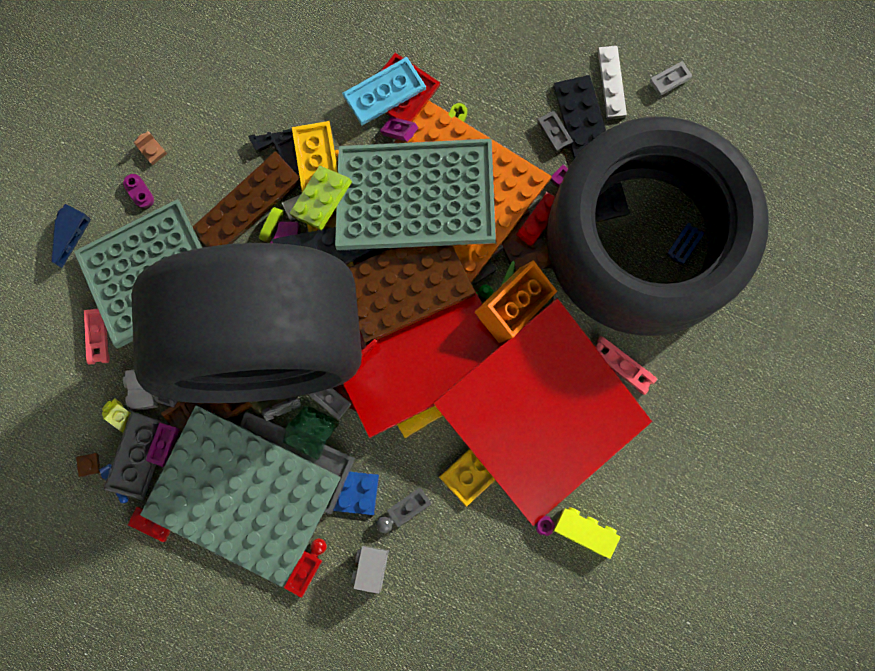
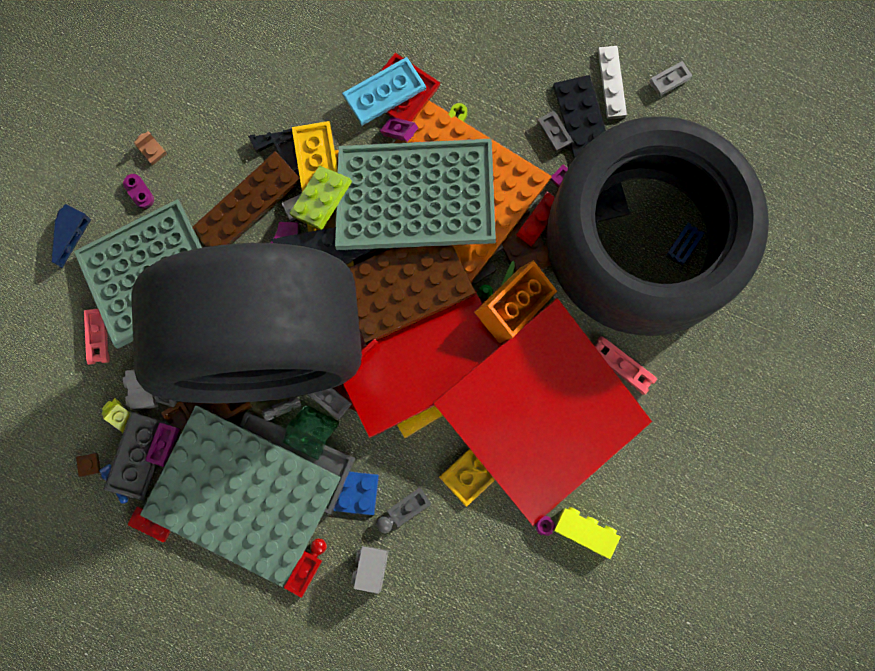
(271, 225): lime beam -> none

